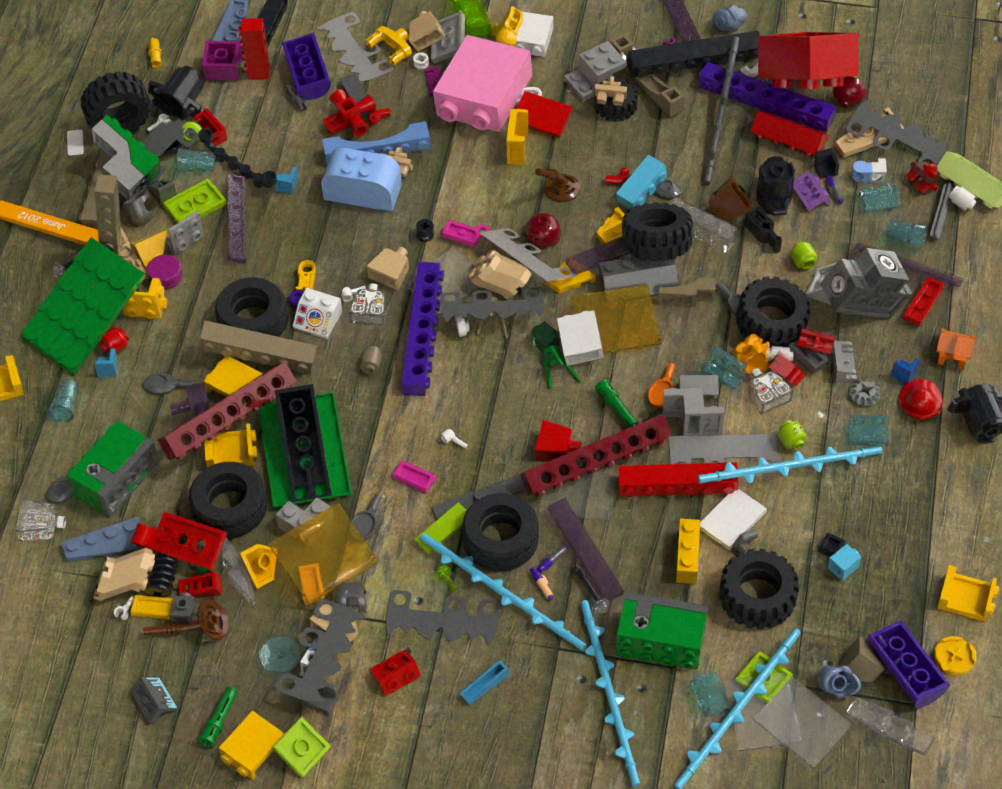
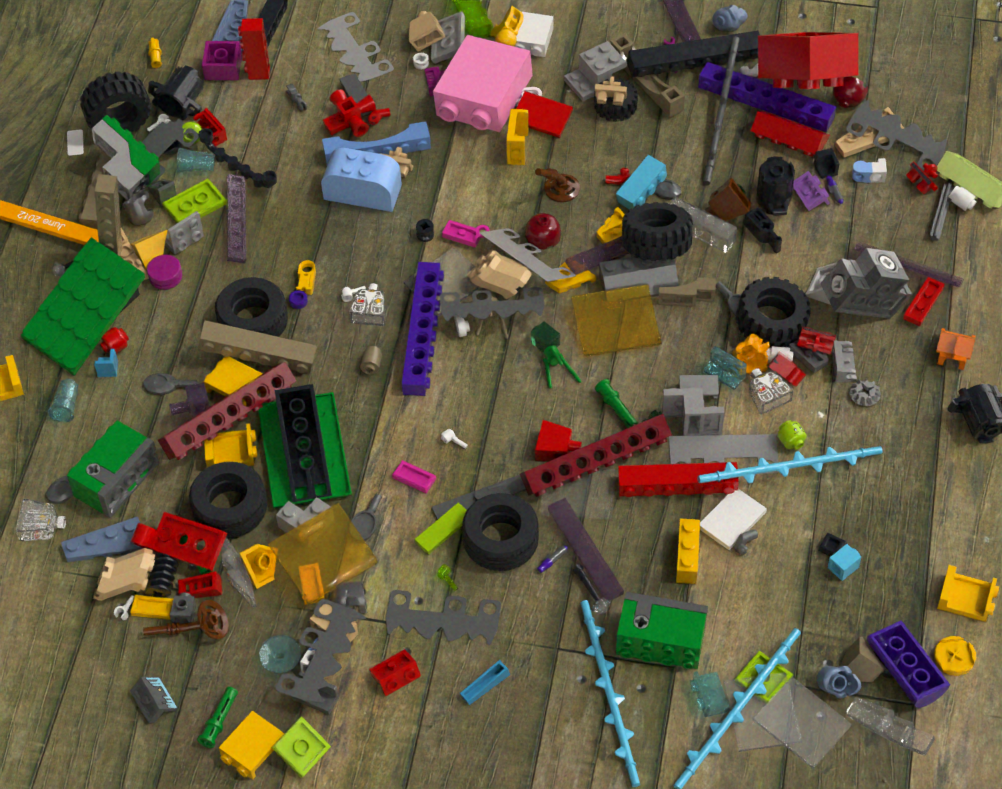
(147, 304): yellow bracket -> none
(287, 182): dark azure panel -> none
(307, 66): dark purple brick -> none
(317, 313): white slope -> none
(389, 267): tan torso -> none
(395, 39): yellow connector -> none
(507, 597): medium azure plant -> none
(542, 583): piece -> none
(580, 337): white brick -> none
(655, 392): orange piece -> none
(756, 611): black tyre -> none
(803, 255): lime head -> none
(868, 430): clear light blue bracket -> none
(880, 198): clear light blue bracket -> none
(905, 371): blue panel -> none
(907, 232): clear light blue plant -> none
(921, 399): red hat -> none

